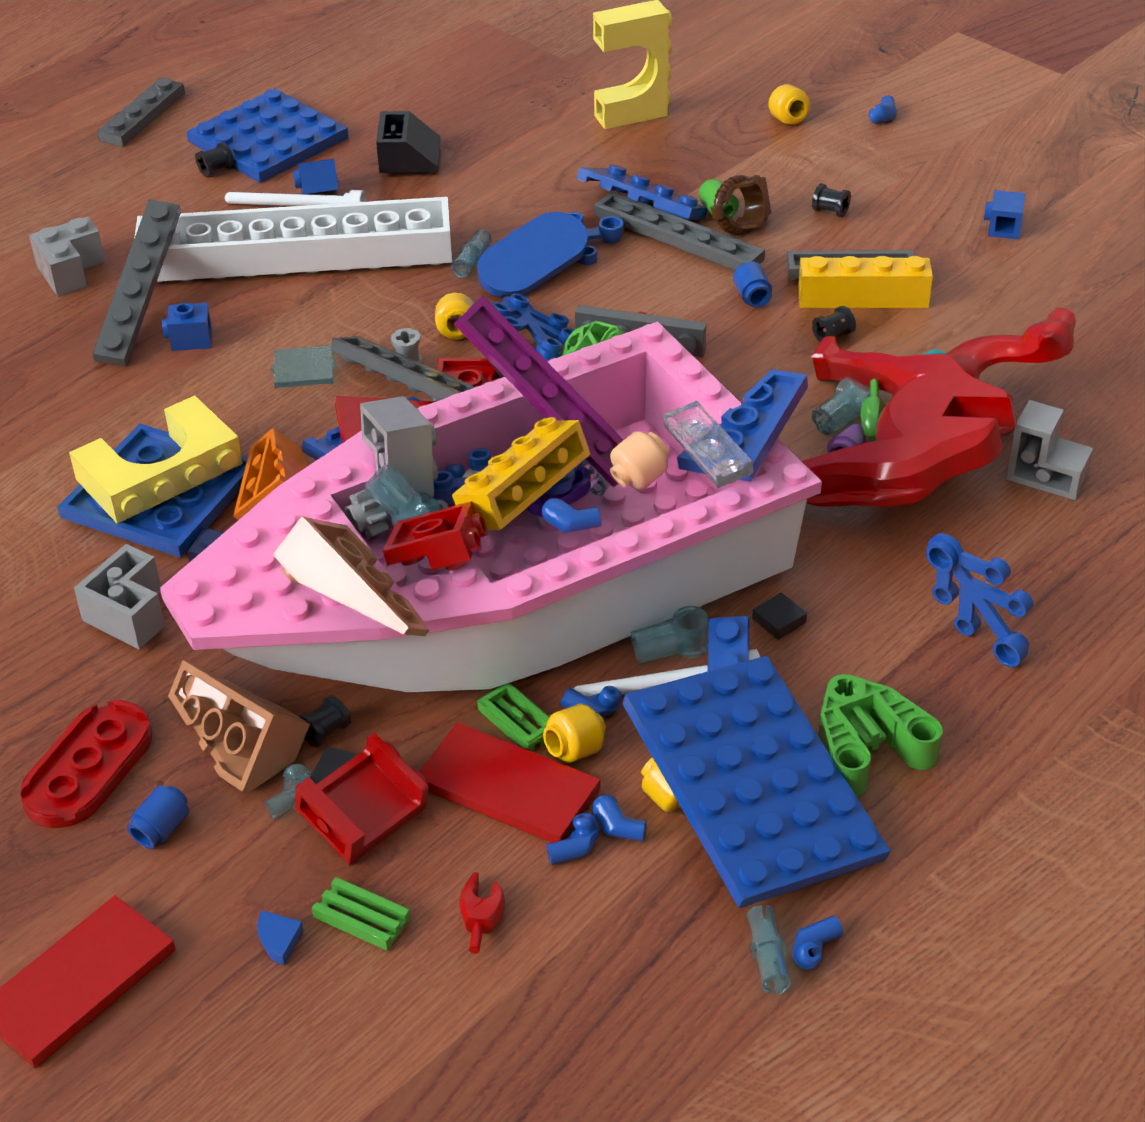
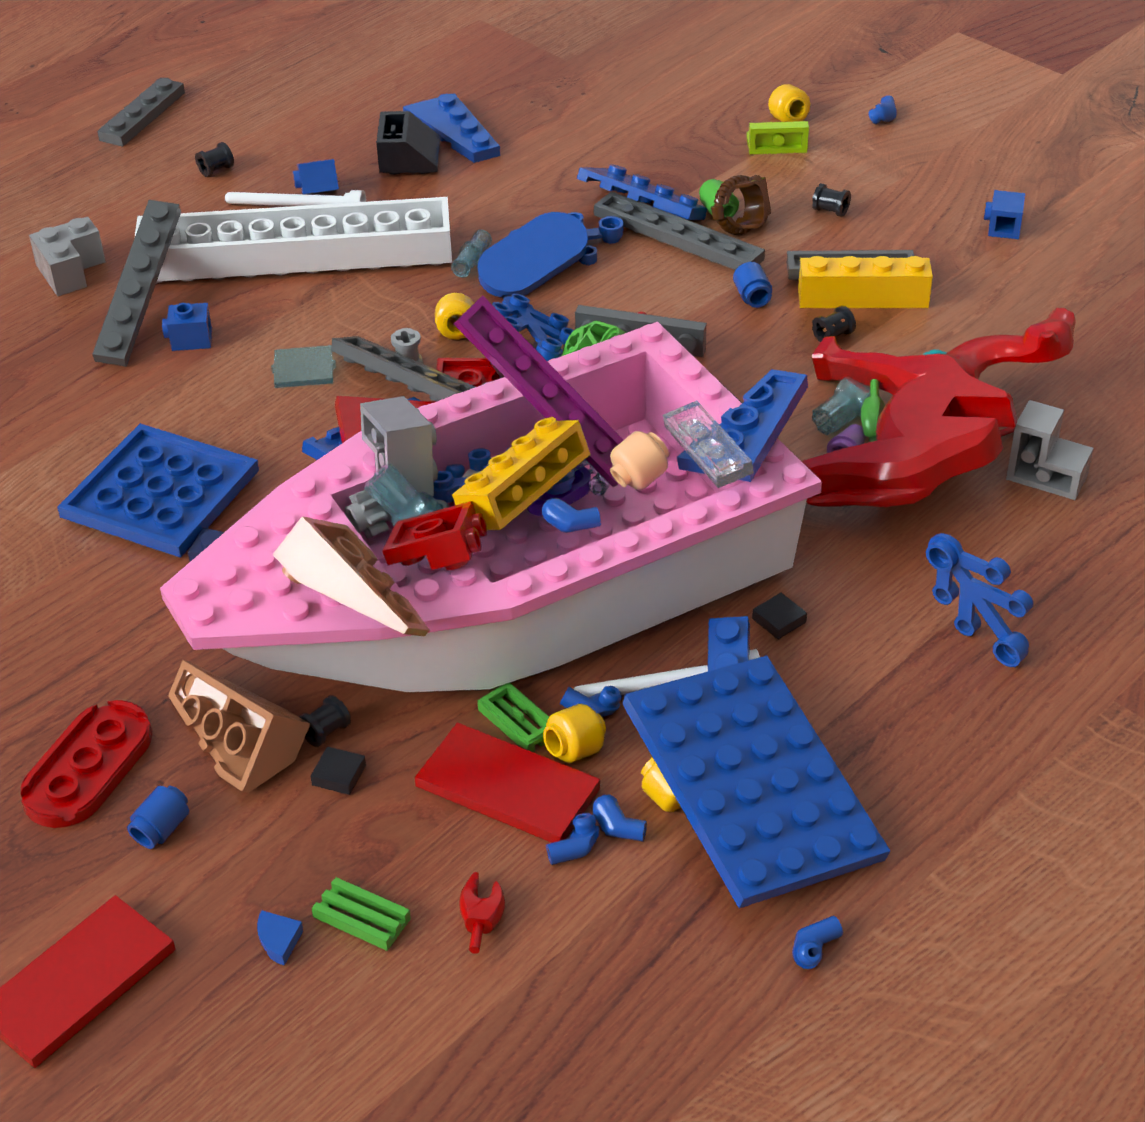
(123, 597): light grey brick -> none
(131, 488): light yellow arch -> none
(268, 465): orange wedge -> none
(269, 134): blue plate -> none
(285, 800): clear light blue arm -> none
(363, 799): red panel -> none
(456, 125): none -> blue wing
(648, 93): light yellow arch -> none
(682, 635): clear light blue piece -> none
(768, 949): clear light blue pin -> none
(778, 137): none -> lime panel
(866, 713): bright green connector -> none

